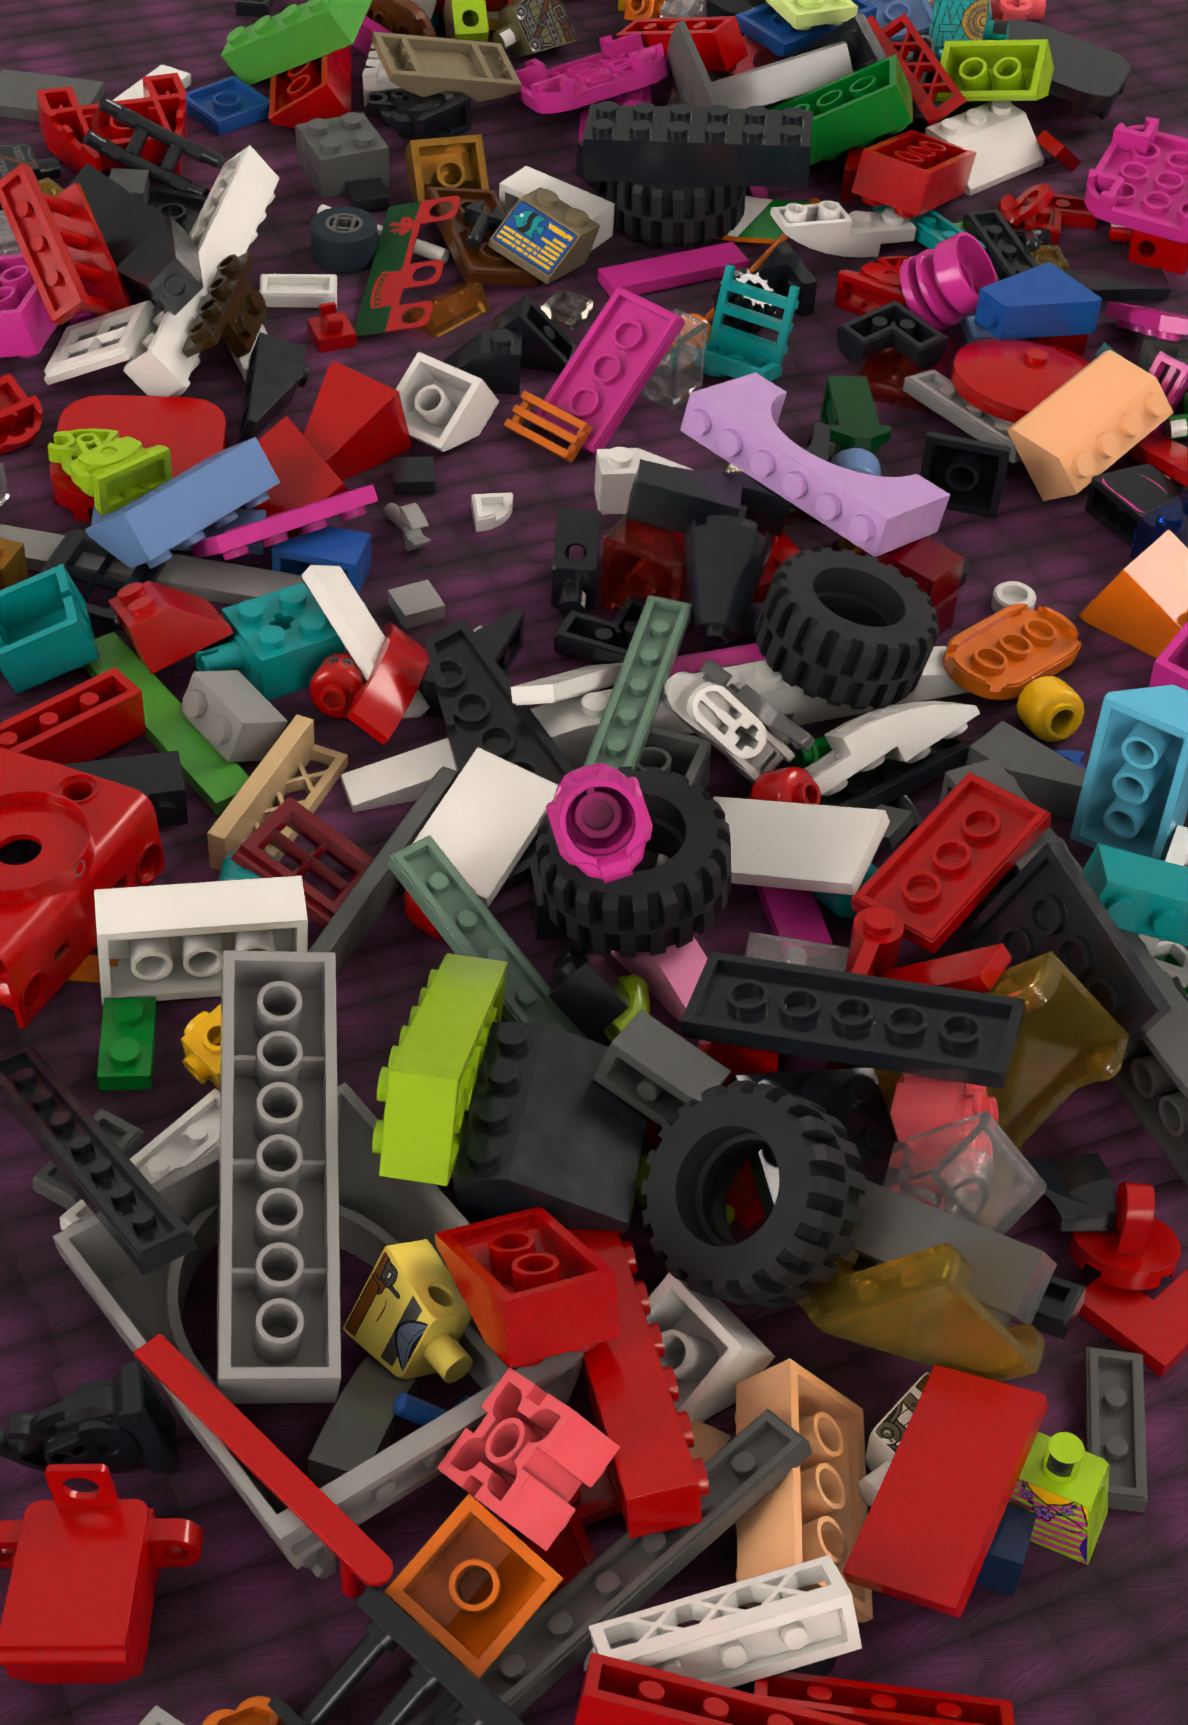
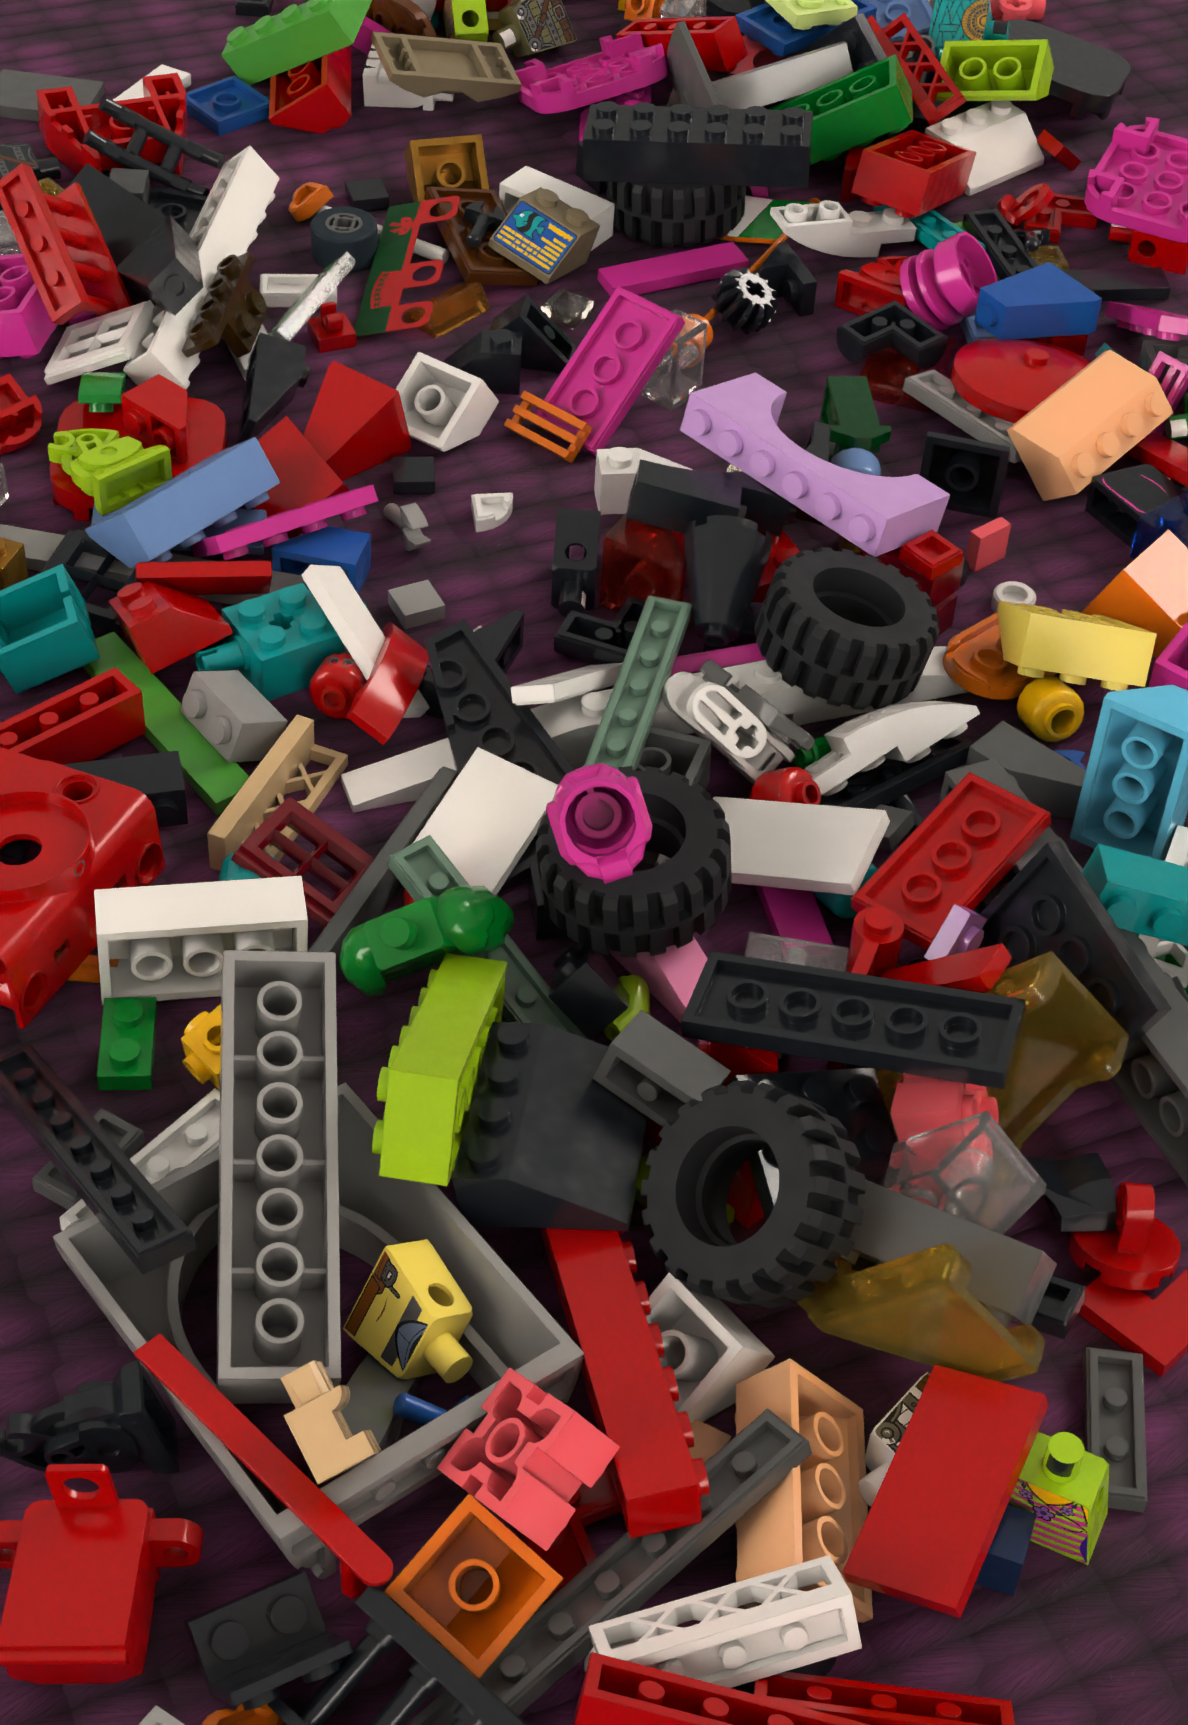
(102, 390): none -> green slope
(159, 415): none -> red slope
(208, 576): none -> red tile
(265, 1642): none -> black bracket
(308, 200): none -> orange tile
(312, 298): none -> clear tile
(321, 1426): none -> tan hips
(340, 152): dark grey brick -> none
(419, 116): black piece -> none
(421, 935): none -> green torso
(531, 1286): red slope -> none
(742, 353): teal plate -> none
(931, 555): none -> red tile
(958, 933): none -> medium lavender bracket
(988, 543): none -> coral tile
(1074, 645): none -> light yellow wedge

